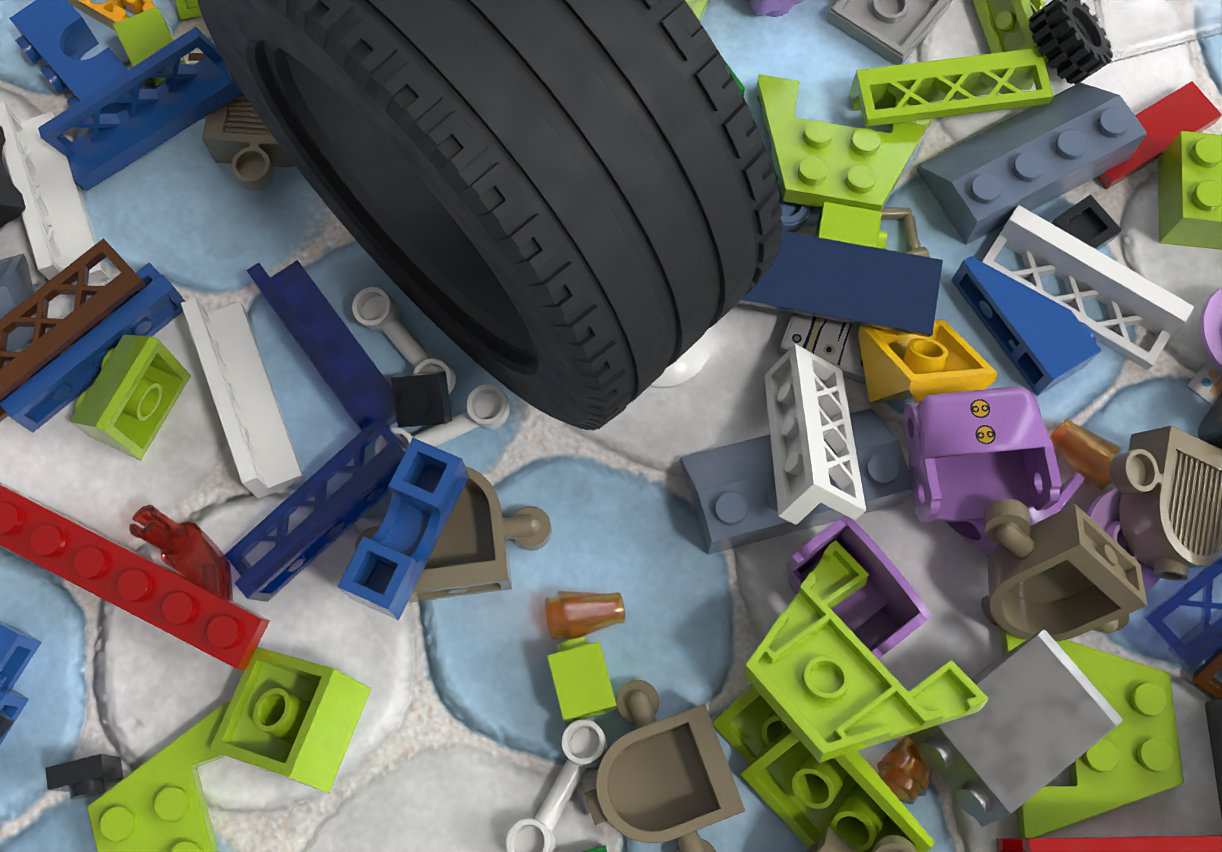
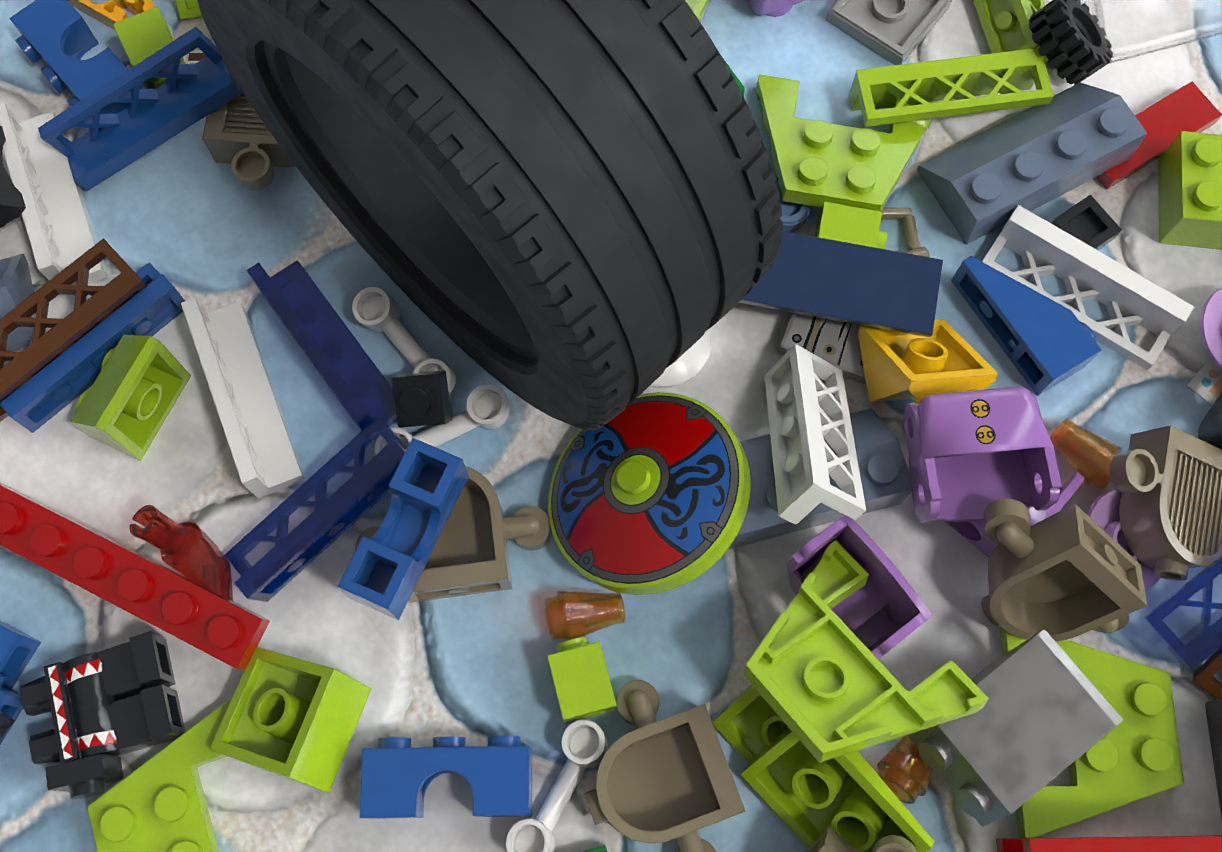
(106, 702): none -> black hips
(398, 776): none -> blue arch
(650, 495): none -> dish

